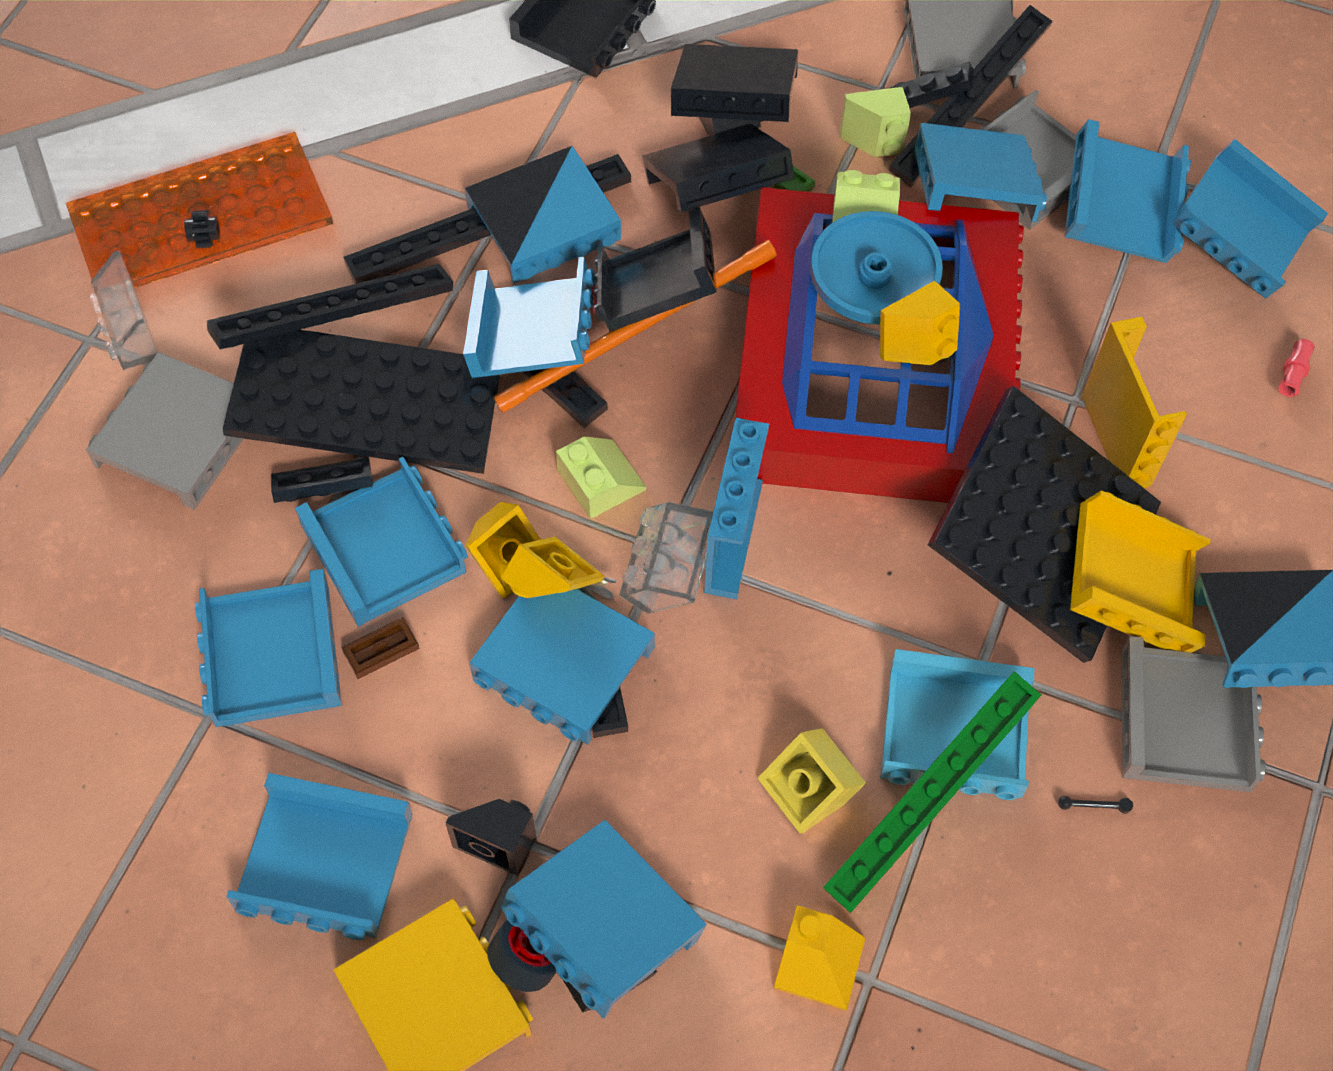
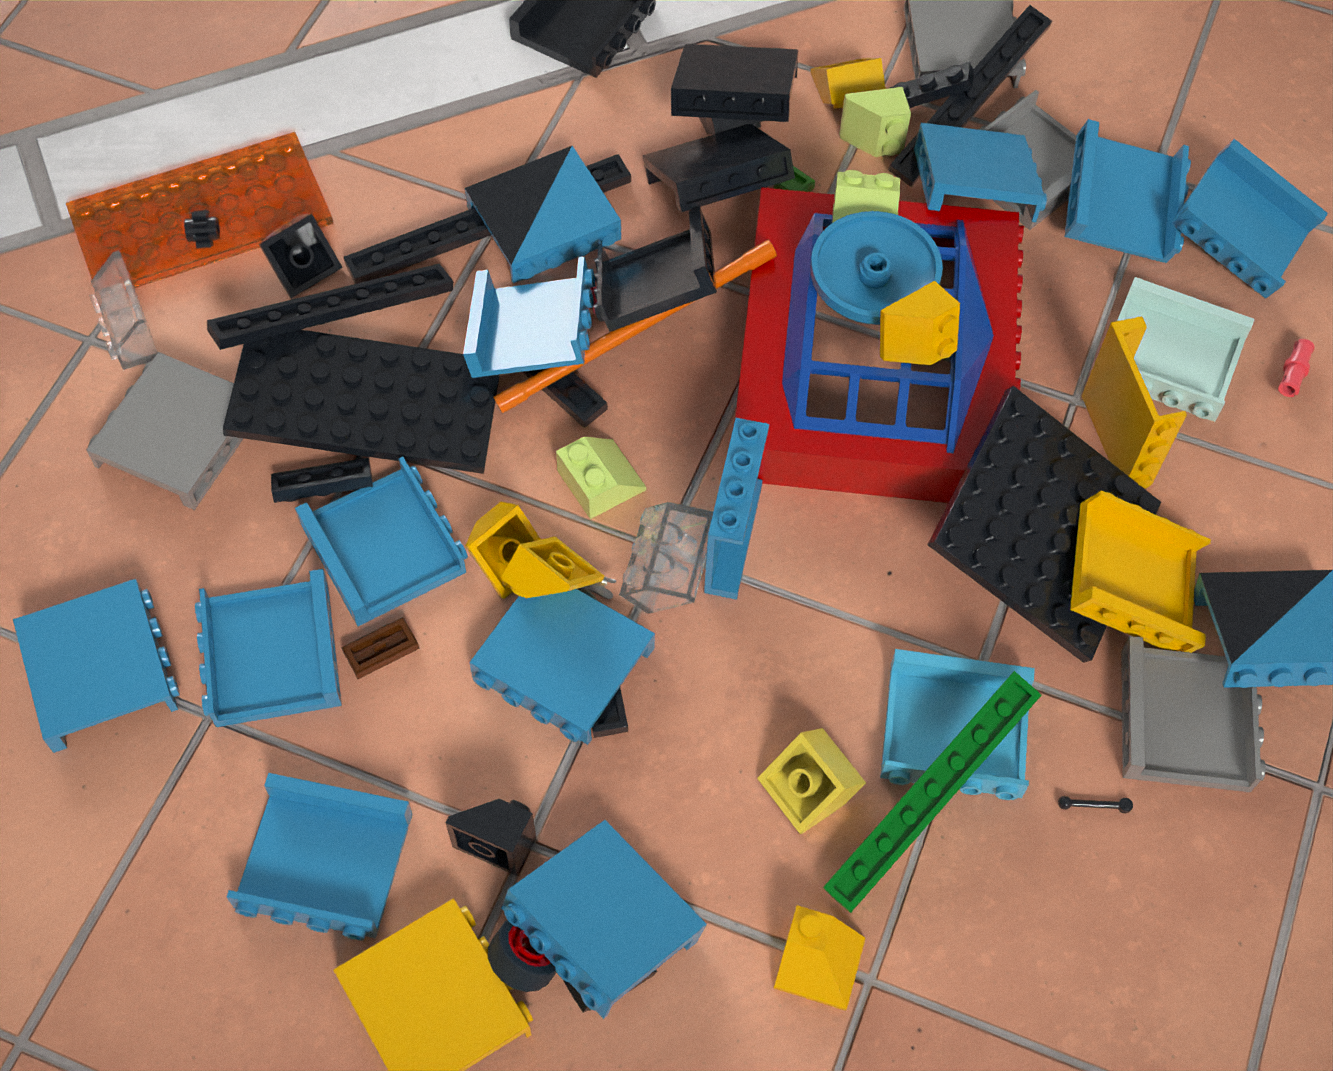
(94, 660): none -> dark azure panel
(300, 254): none -> black slope
(848, 77): none -> yellow slope
(1186, 347): none -> light aqua panel

